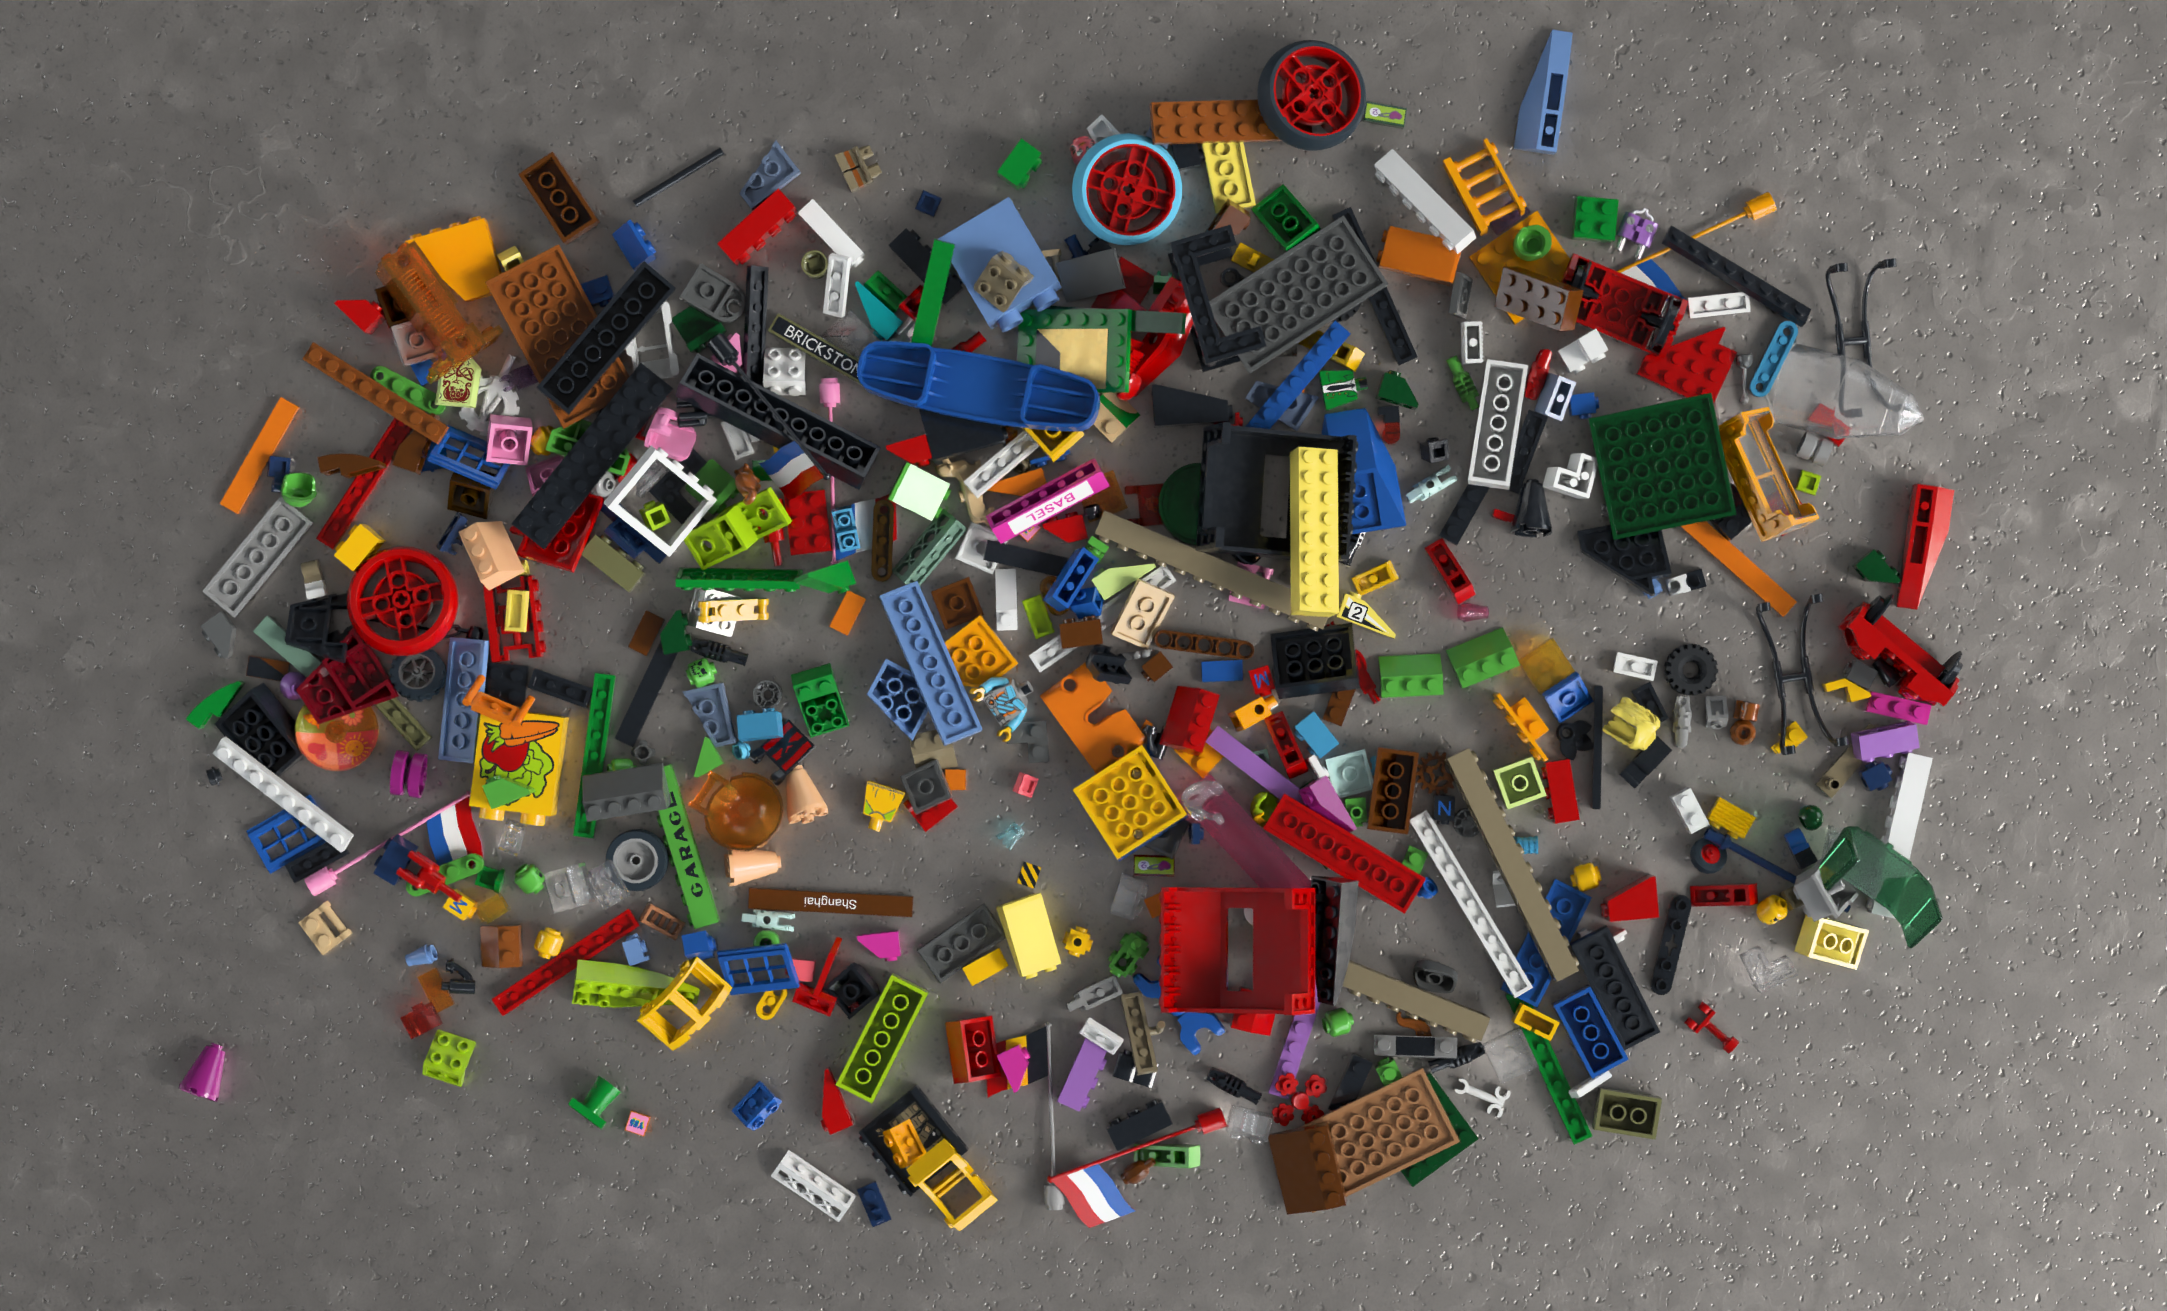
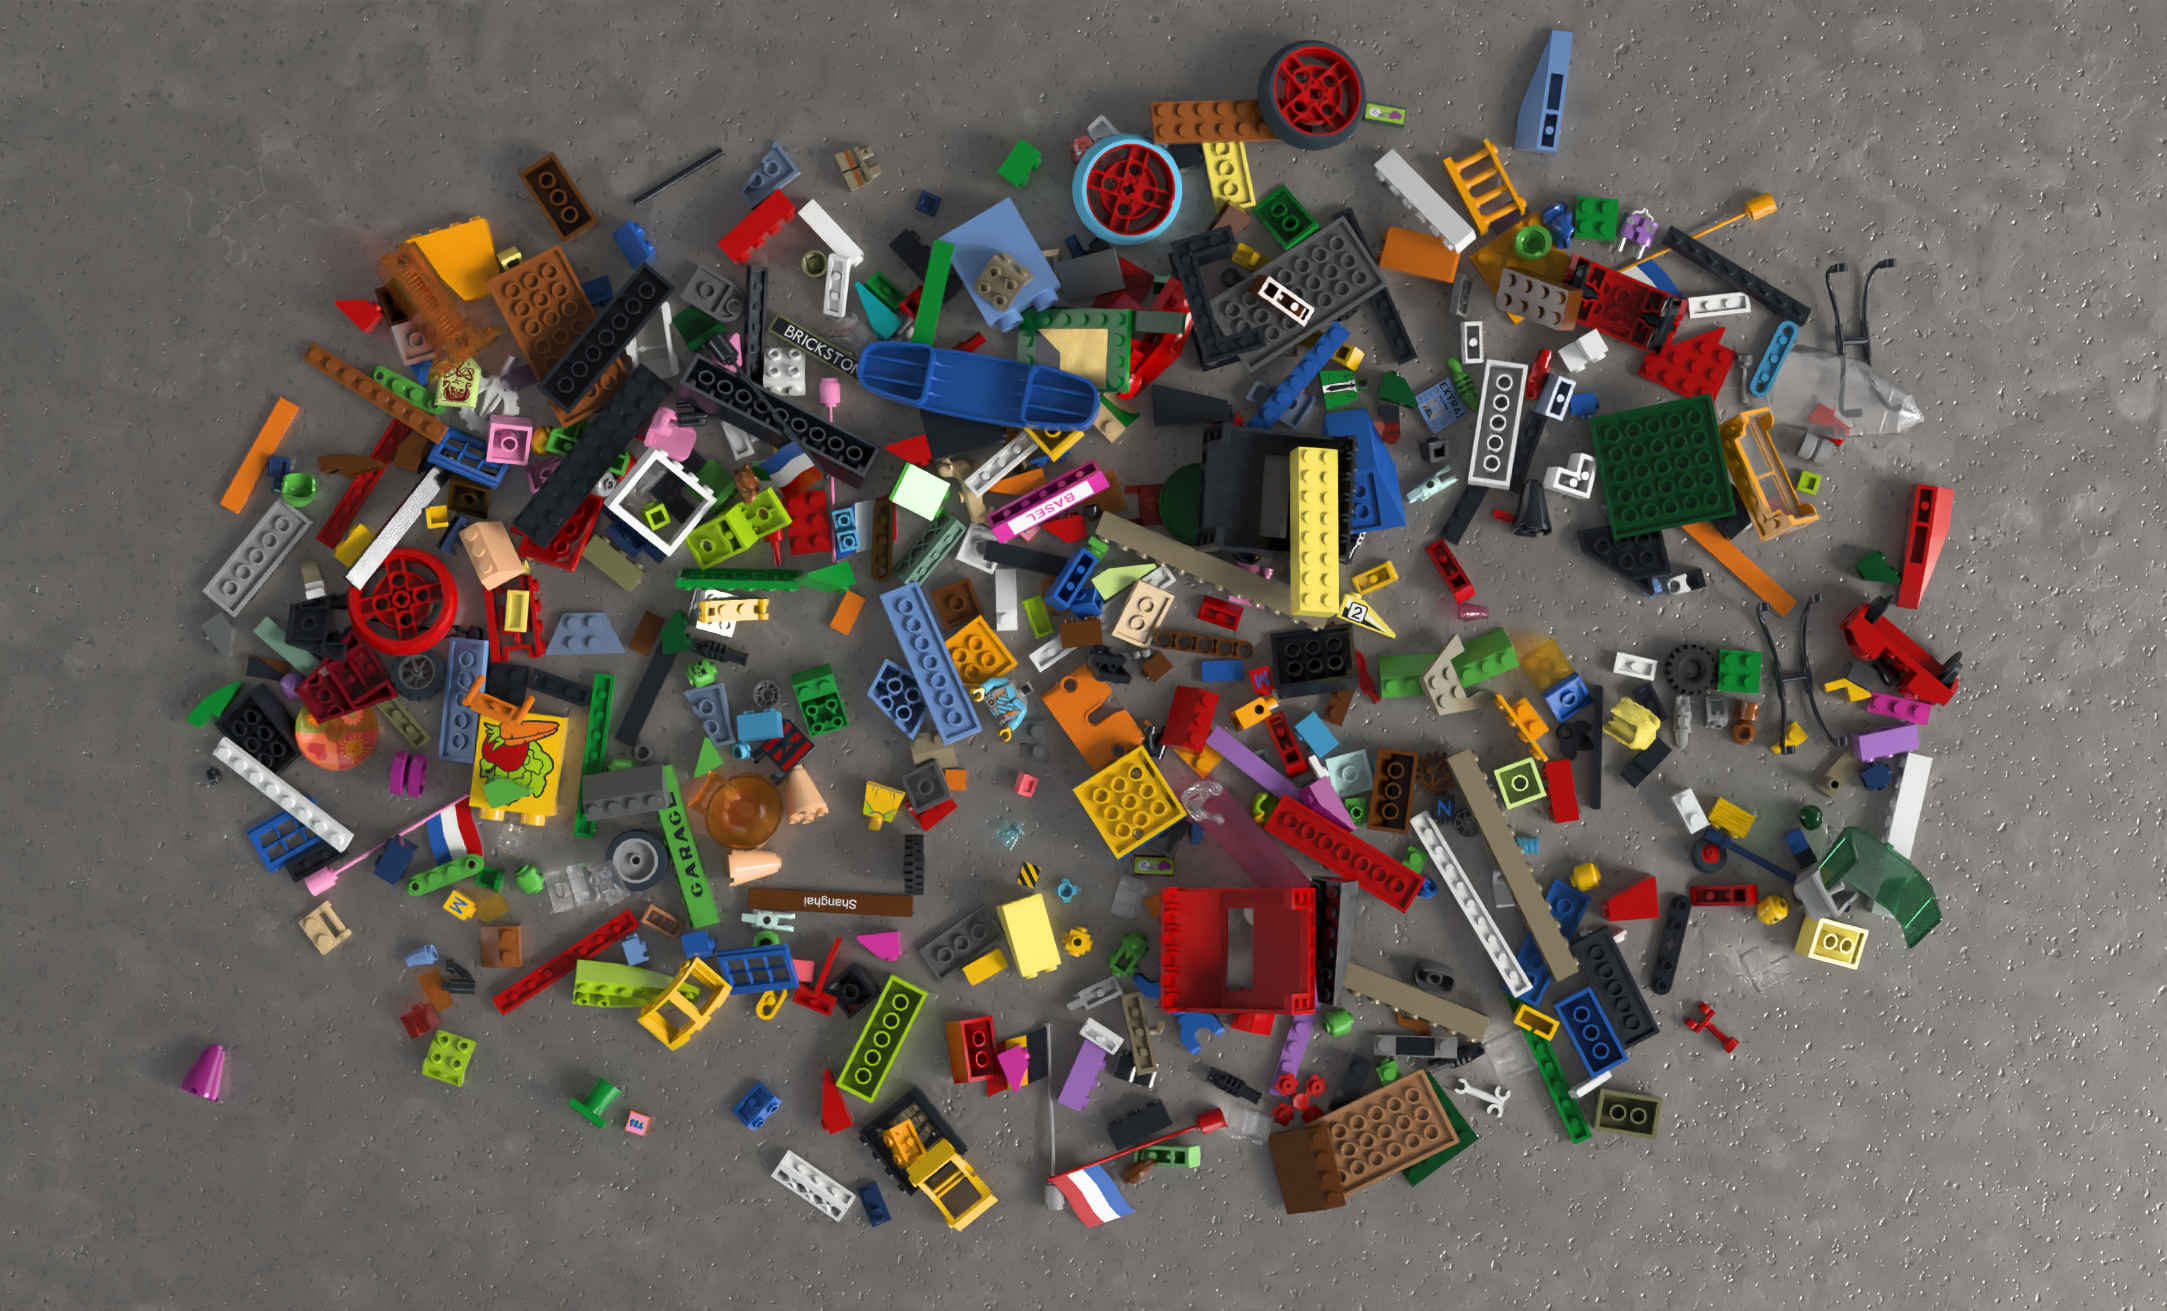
(397, 525): none -> tile
(427, 877): red plant -> none
(437, 516): none -> yellow panel
(548, 942): yellow head -> none
(584, 635): none -> sand blue wing
(914, 864): none -> black wheel
(1065, 884): none -> medium azure plate
(1220, 612): none -> red slope
(1281, 299): none -> slope
(1441, 406): none -> medium blue tile
(1443, 686): none -> wing
(1559, 224): none -> blue hair
(1738, 671): none -> green brick

